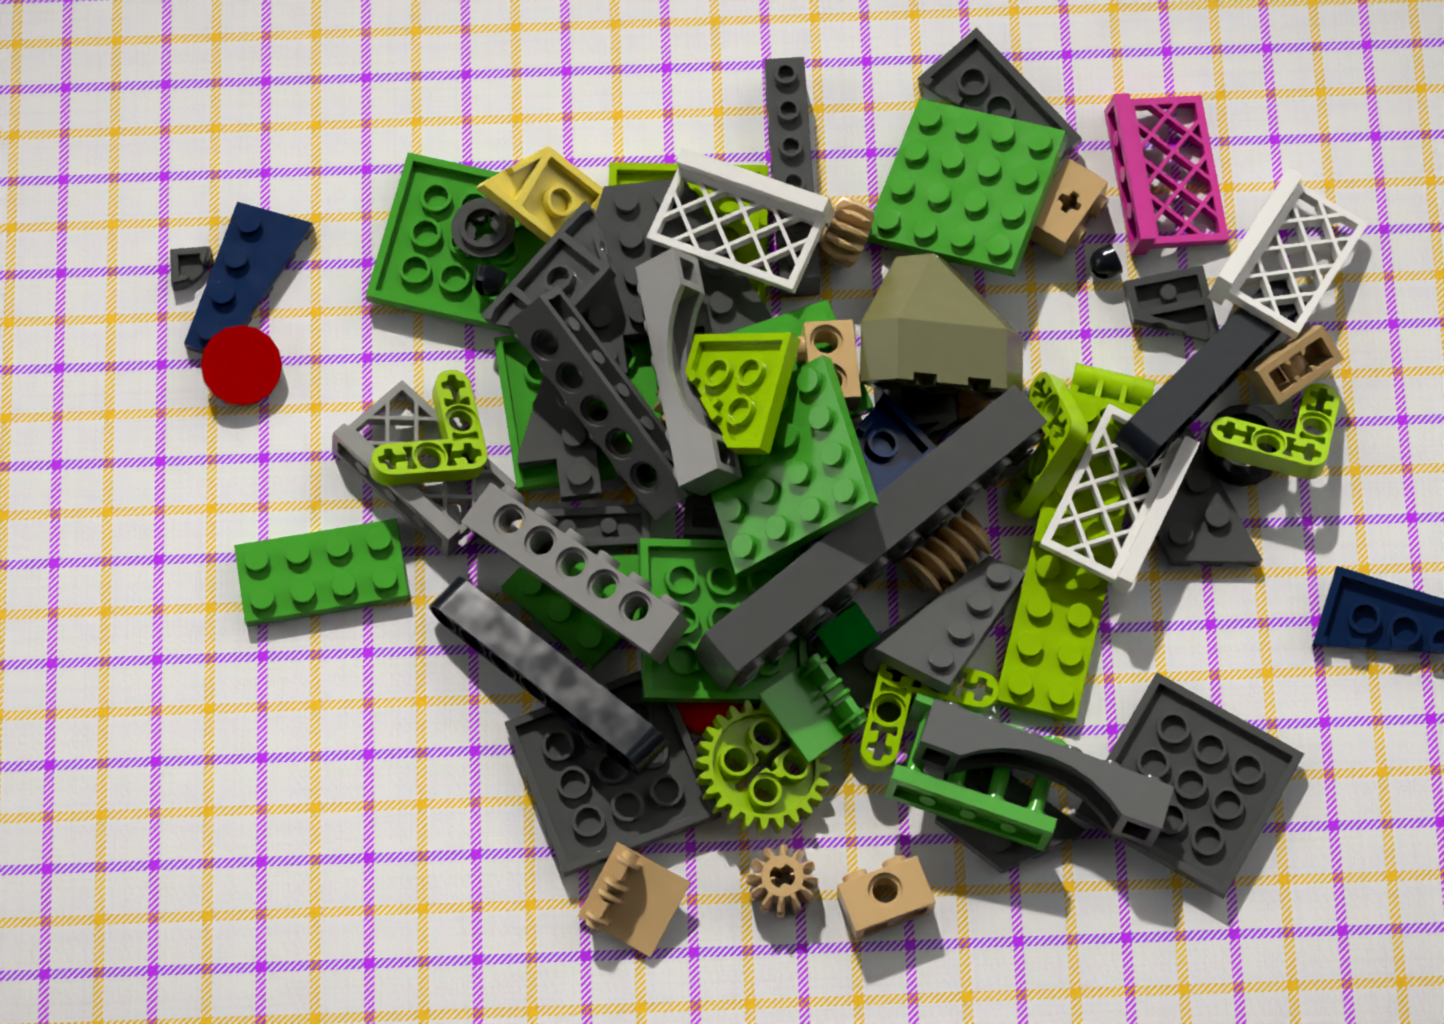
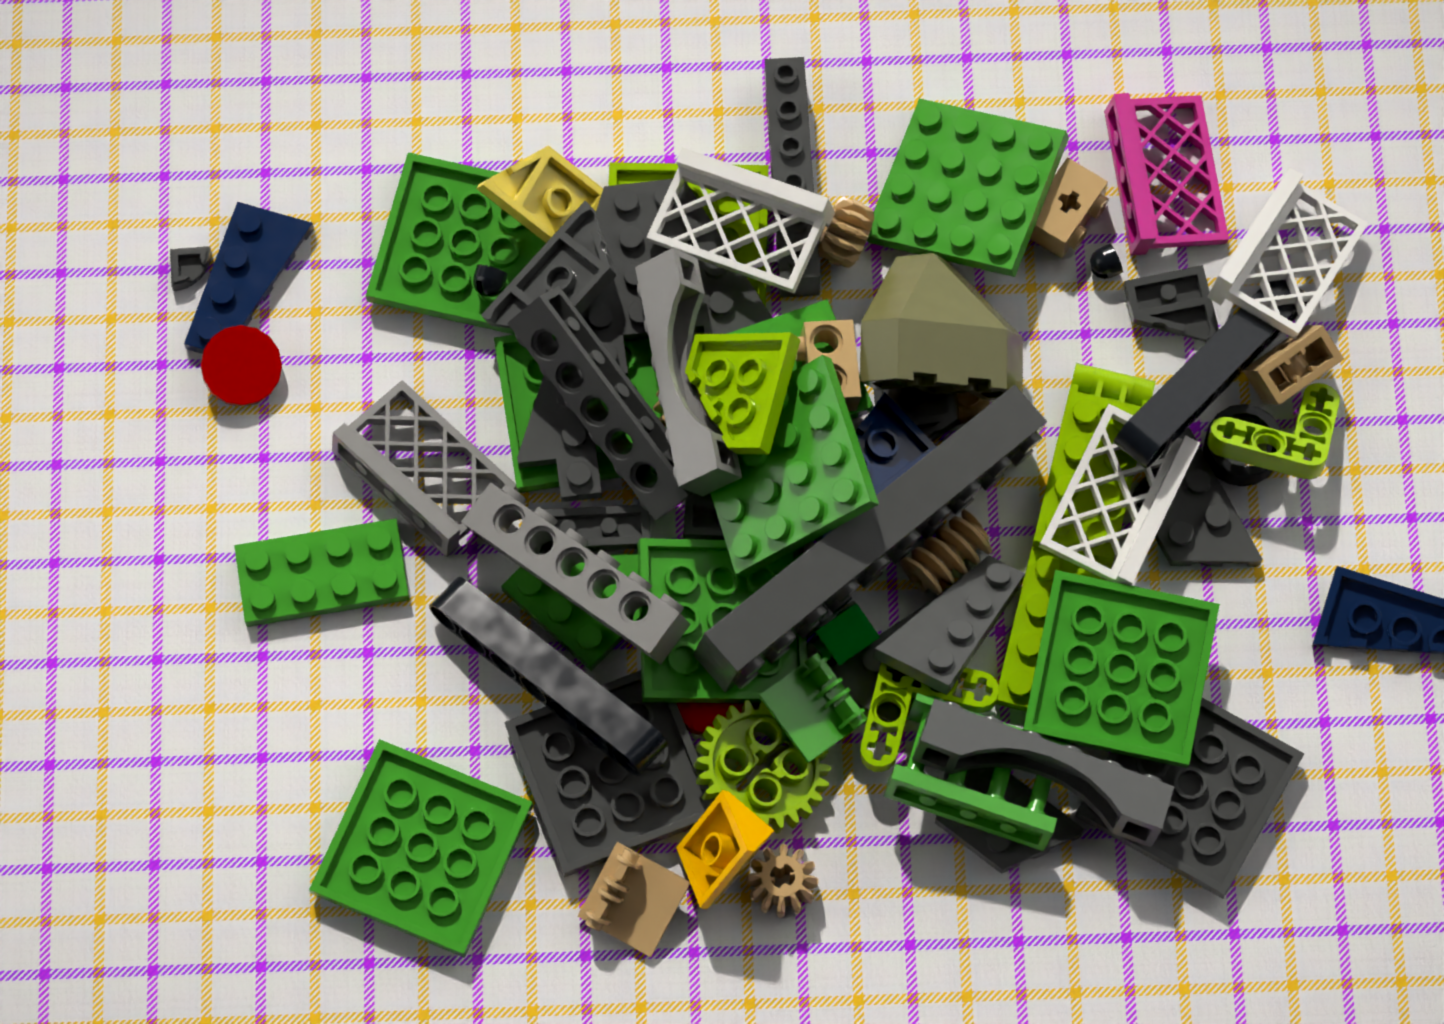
(421, 848): none -> bright green plate
(452, 443): lime beam -> none
(478, 213): dark grey gear -> none
(721, 846): none -> yellow slope
(871, 916): tan brick -> none
(983, 80): dark grey wing -> none
(1063, 438): lime beam -> none
(1121, 668): none -> bright green plate

